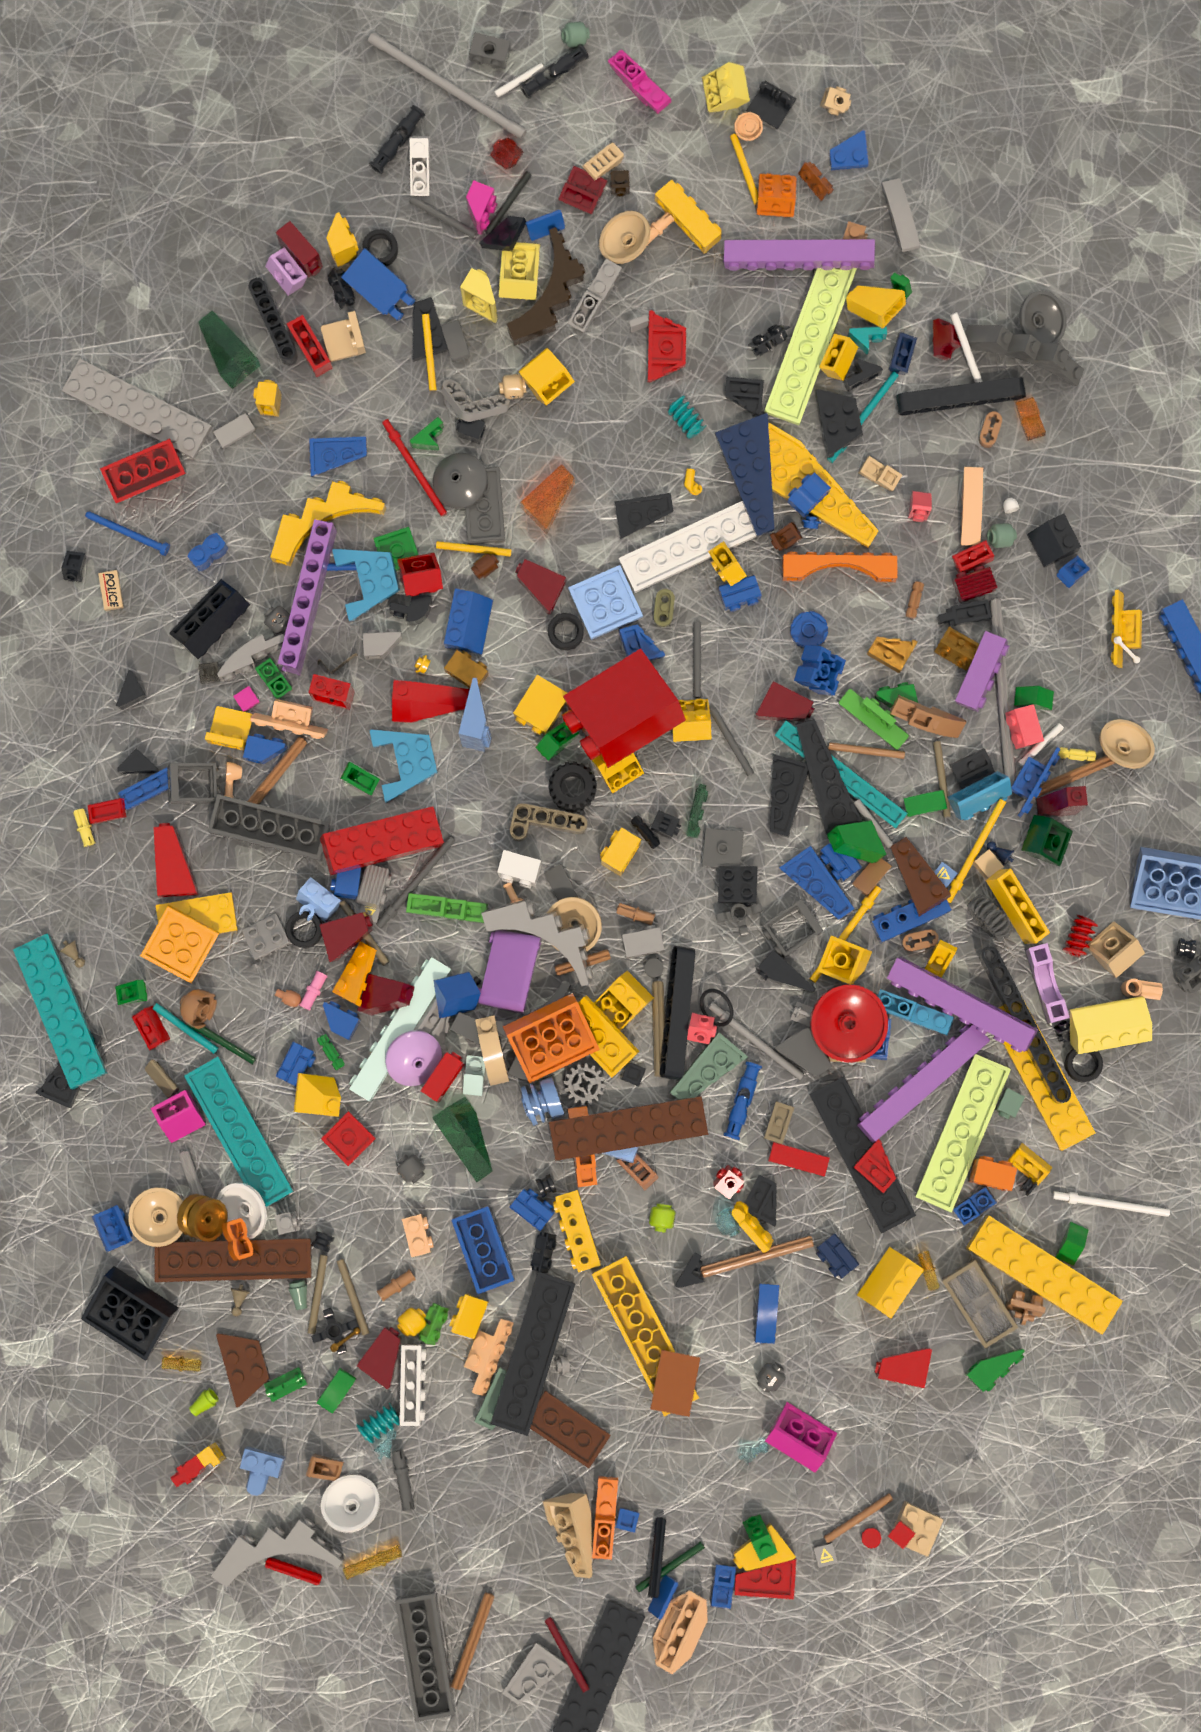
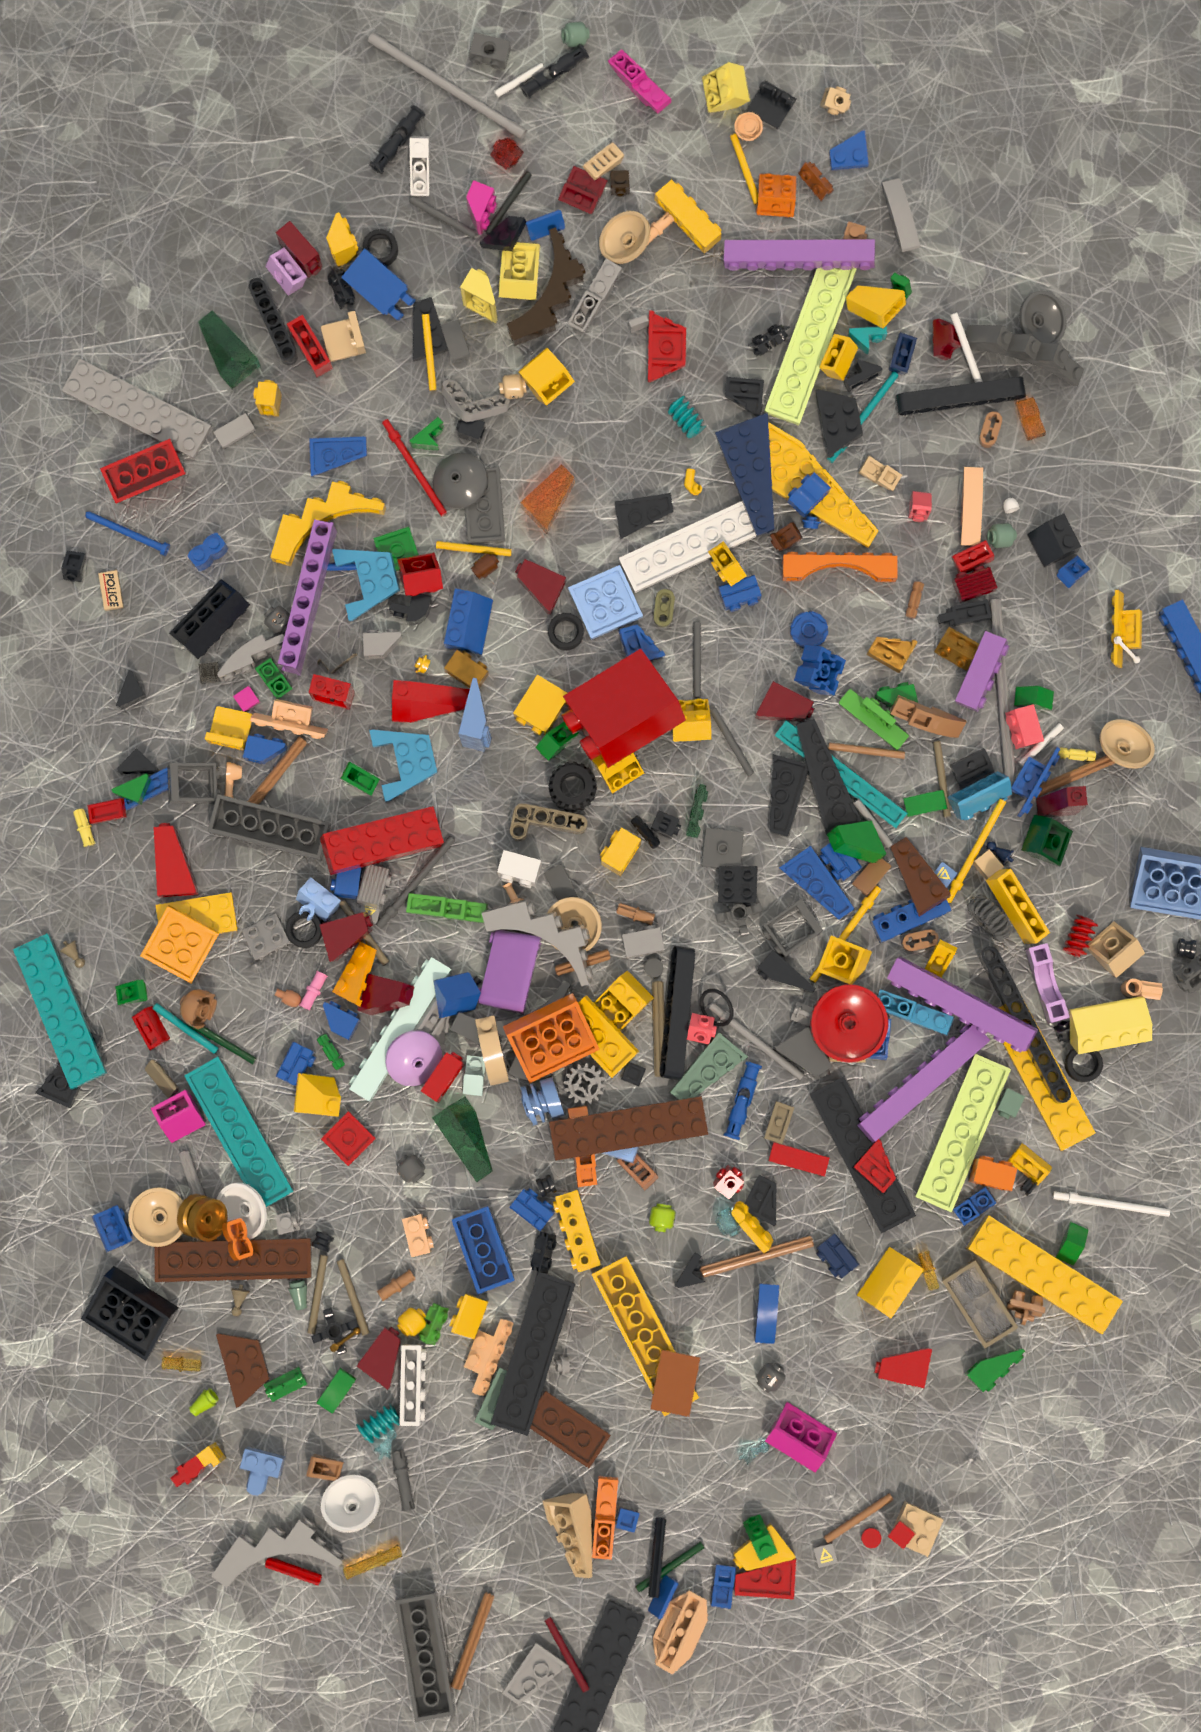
(134, 790): none -> green slope

